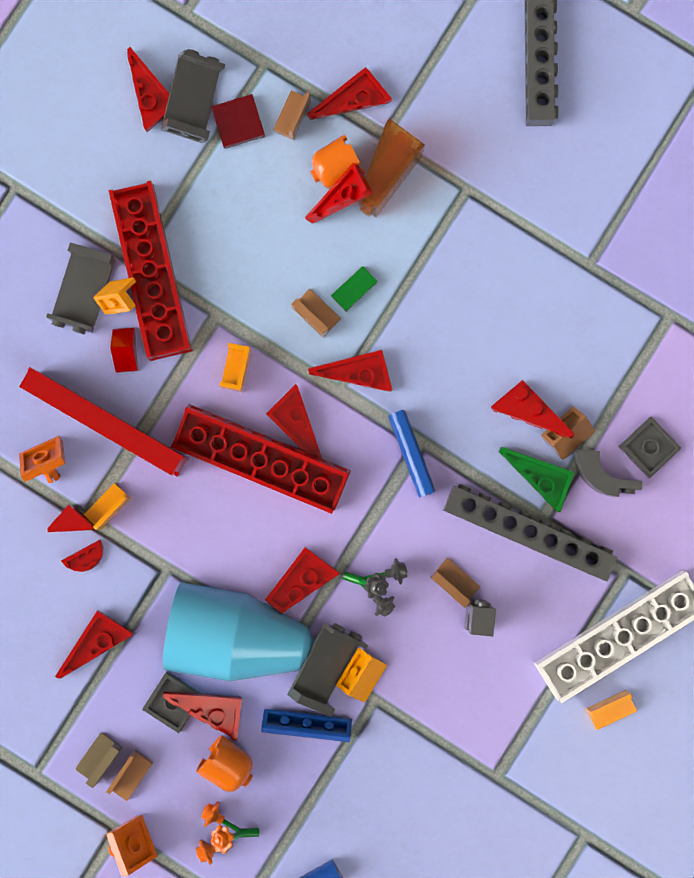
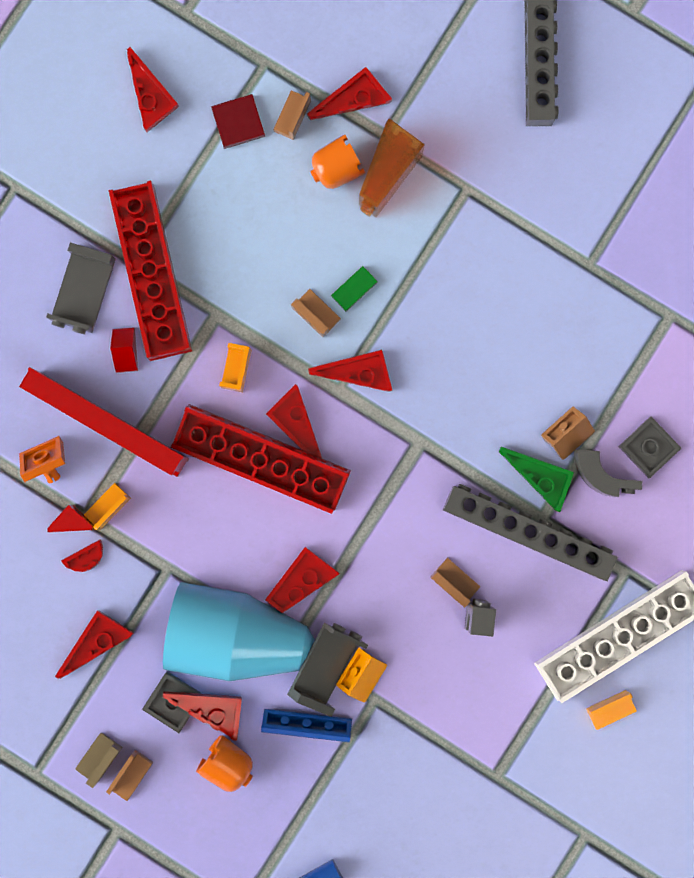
(114, 298): light orange panel -> none
(131, 845): orange tile -> none
(191, 95): dark grey panel -> none
(221, 837): orange plant -> none
(346, 191): red wing -> none
(377, 585): dark grey plant -> none
(411, 453): blue brick -> none
(526, 405): red wing -> none

